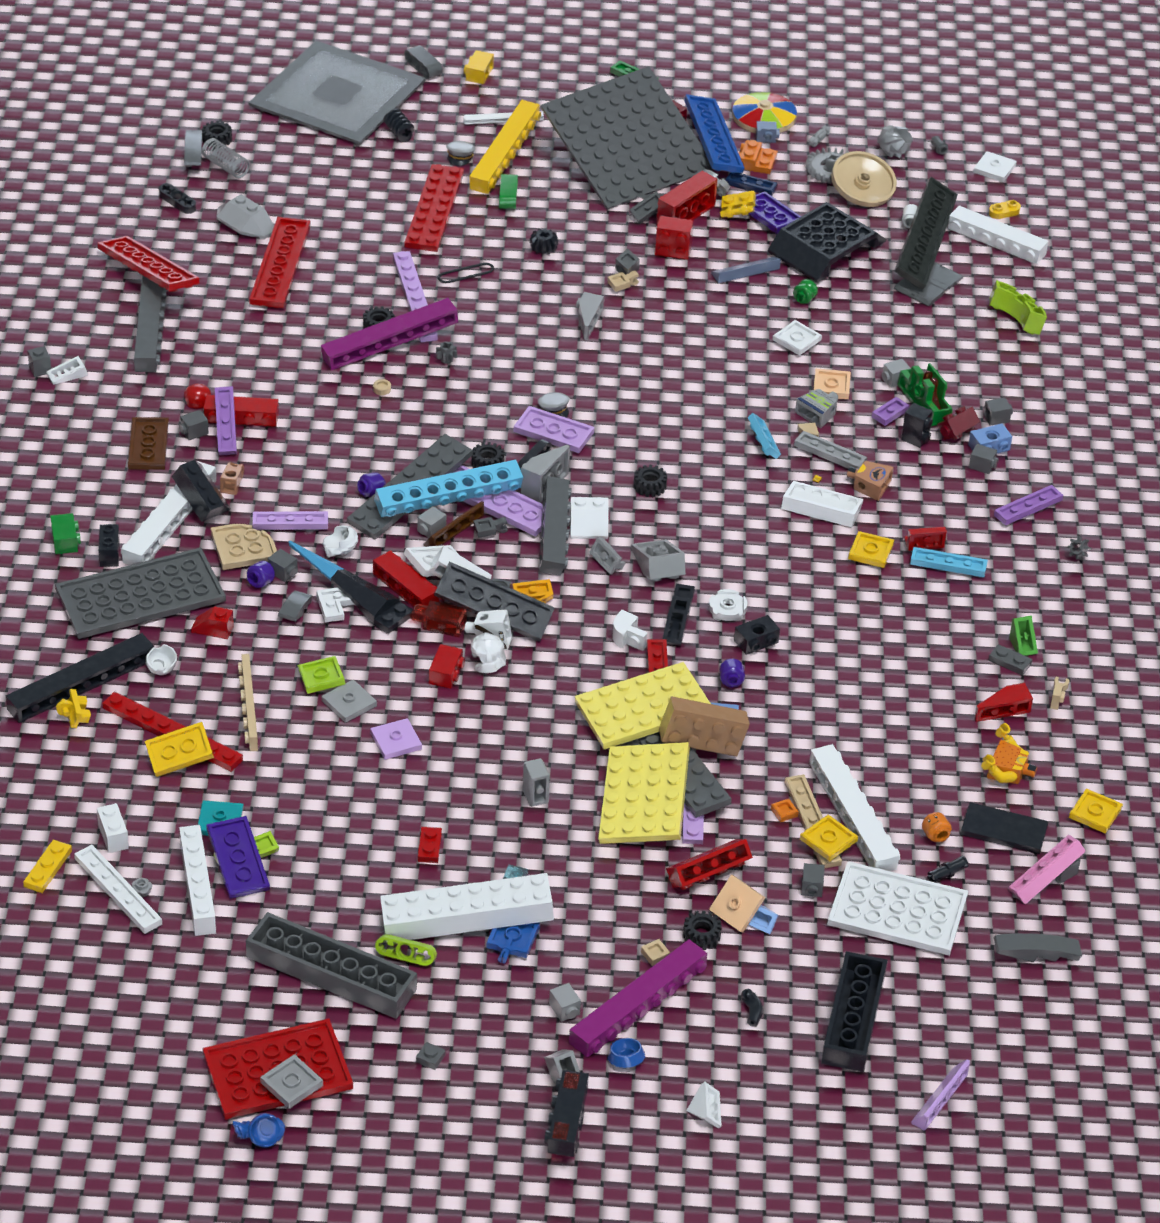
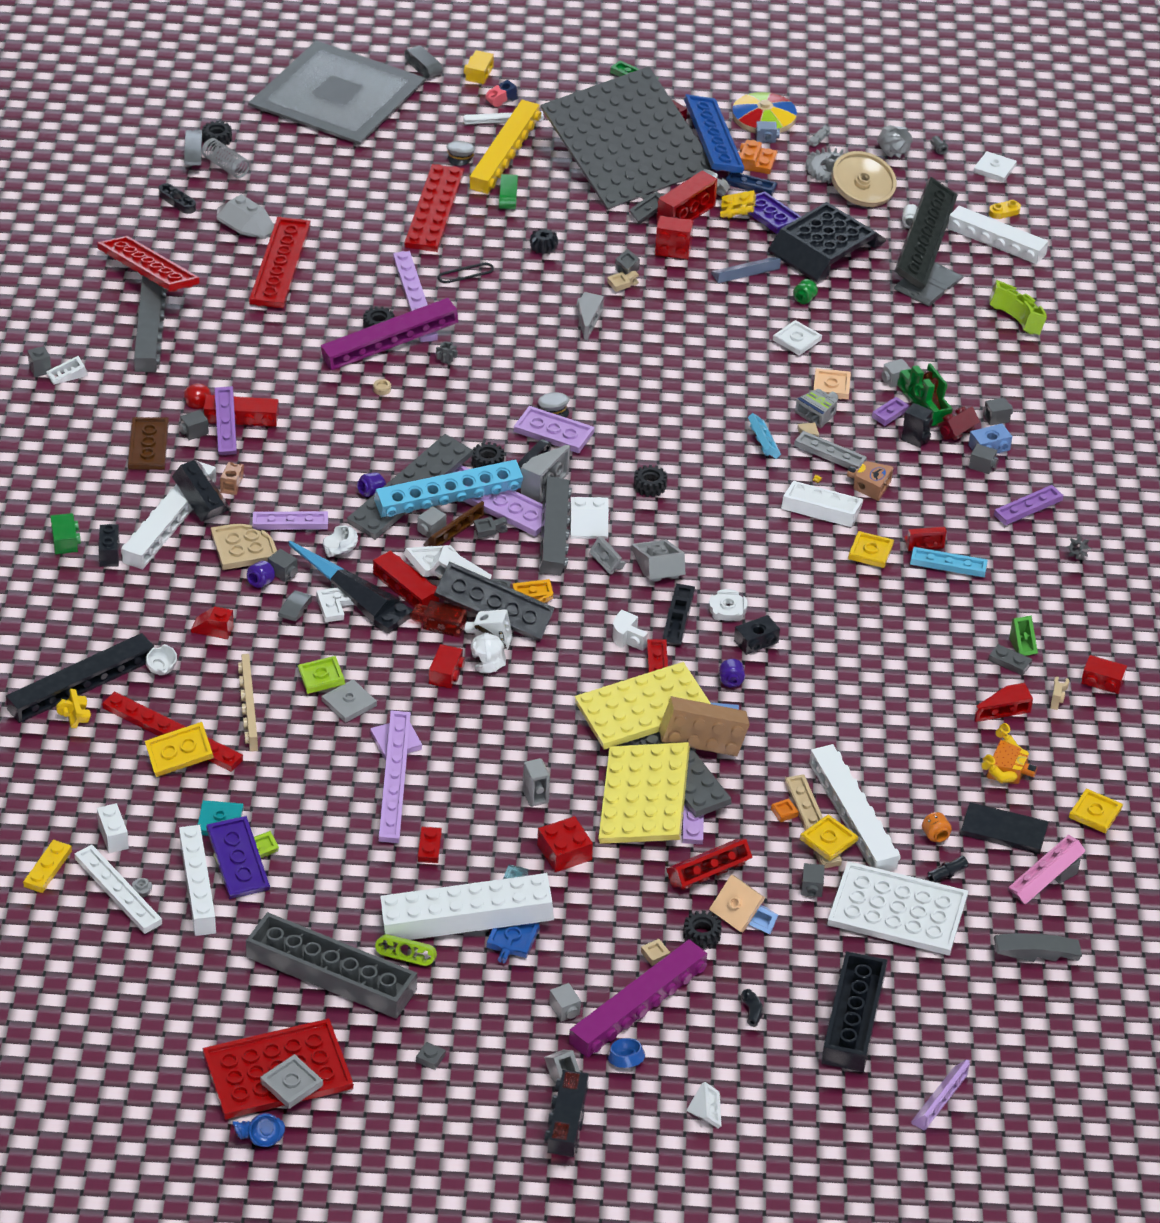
(139, 593): dark grey plate -> none
(394, 777): none -> lavender plate
(399, 125): black piece -> none
(502, 93): none -> leg
(565, 844): none -> red brick
(1104, 674): none -> red brick

